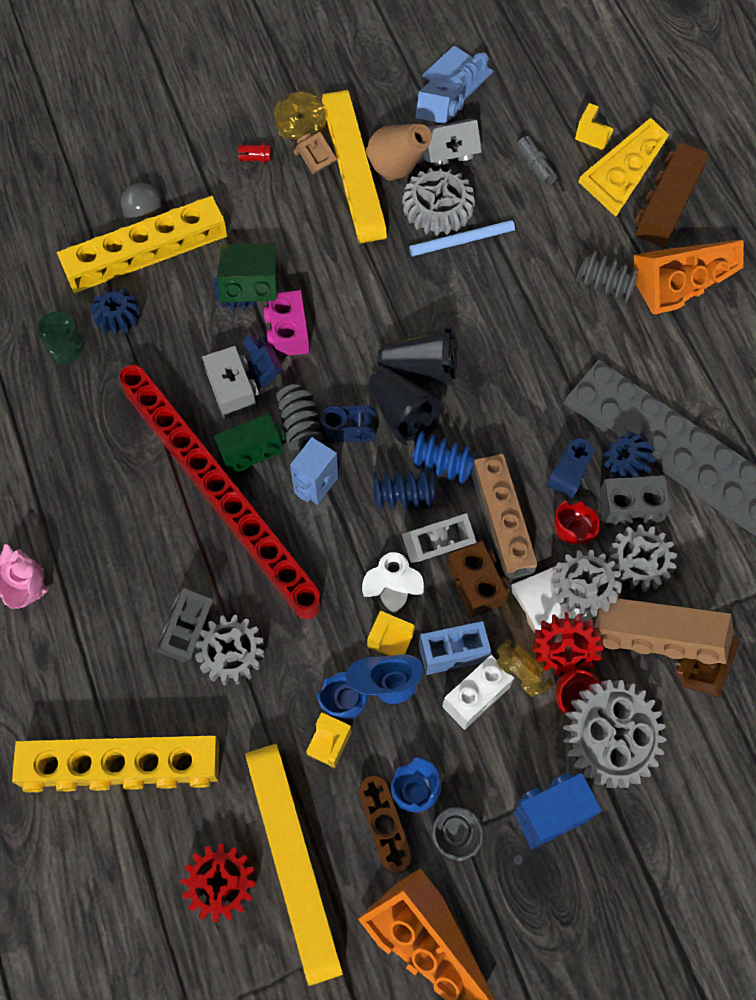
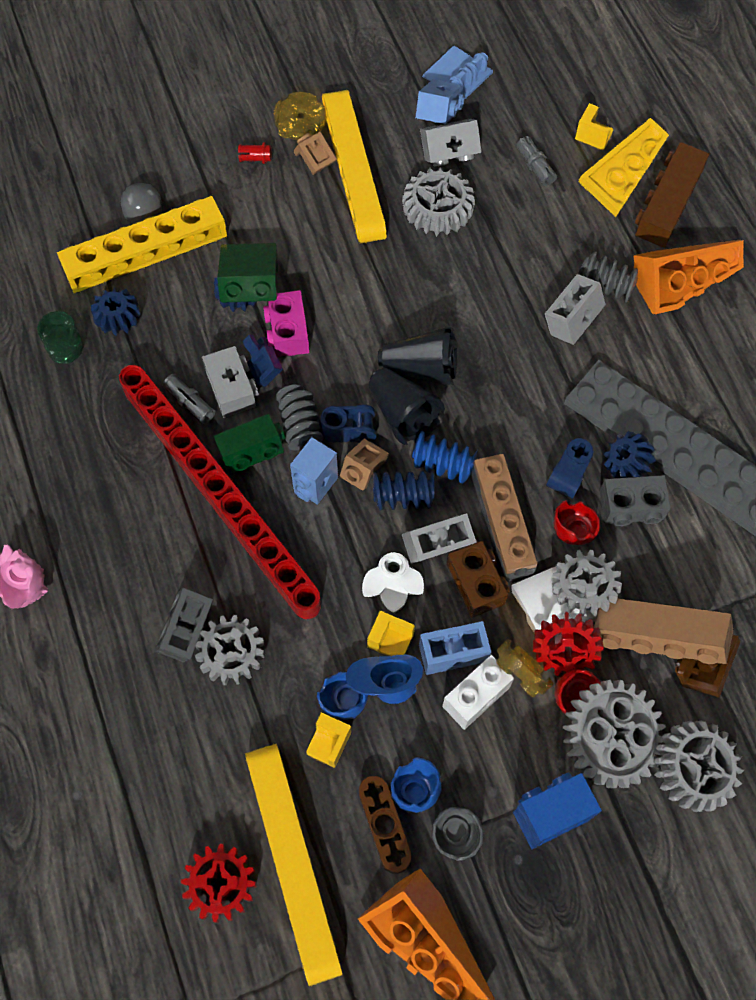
(32, 757): yellow brick -> none
(177, 387): none -> dark grey pin
(362, 463): none -> medium nougat bracket
(397, 149): medium nougat cone -> none
(462, 238): light blue bar -> none
(575, 309): none -> light grey brick
(645, 545): light grey gear -> none
(712, 756): none -> light grey gear

